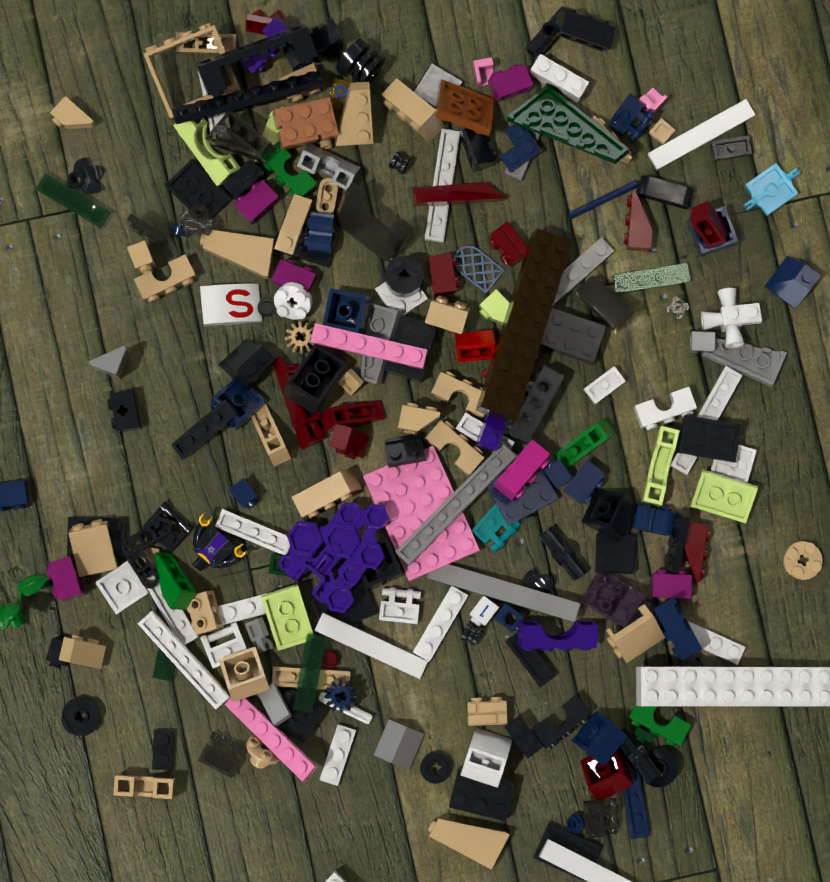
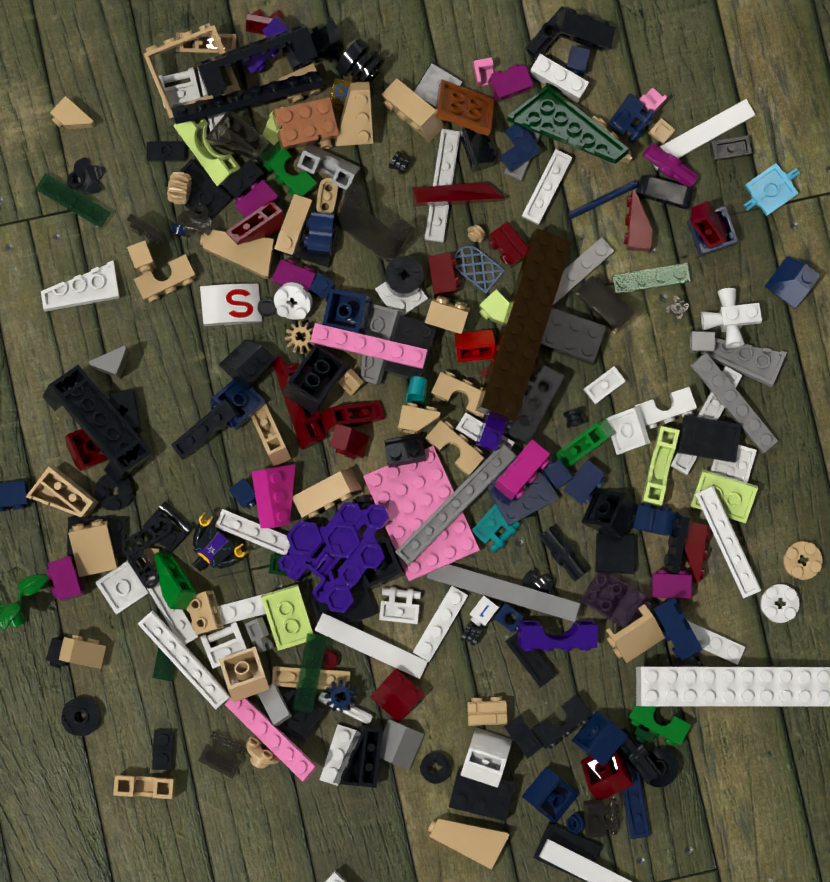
(62, 493): none -> tan wedge
(83, 450): none -> dark red slope
(92, 287): none -> white wing
(99, 421): none -> black plate
(115, 502): none -> black plate
(166, 151): none -> black plate
(179, 188): none -> tan gear
(183, 92): none -> white plate
(258, 224): none -> dark red slope
(274, 495): none -> dark pink wedge
(321, 287): none -> dark blue brick
(361, 759): none -> black wedge
(364, 503): none -> black wheel
(397, 695): none -> dark red slope
(417, 391): none -> teal piece
(476, 233): none -> tan plate
(547, 187): none -> white plate
(550, 795): none -> dark blue slope
(574, 418): none -> black wheel
(578, 60): none -> dark blue brick
(629, 430): none -> white plate
(670, 165): none -> magenta piece
(728, 541): none -> white tile
(734, 403): none -> light grey plate
(771, 611): none -> white plate

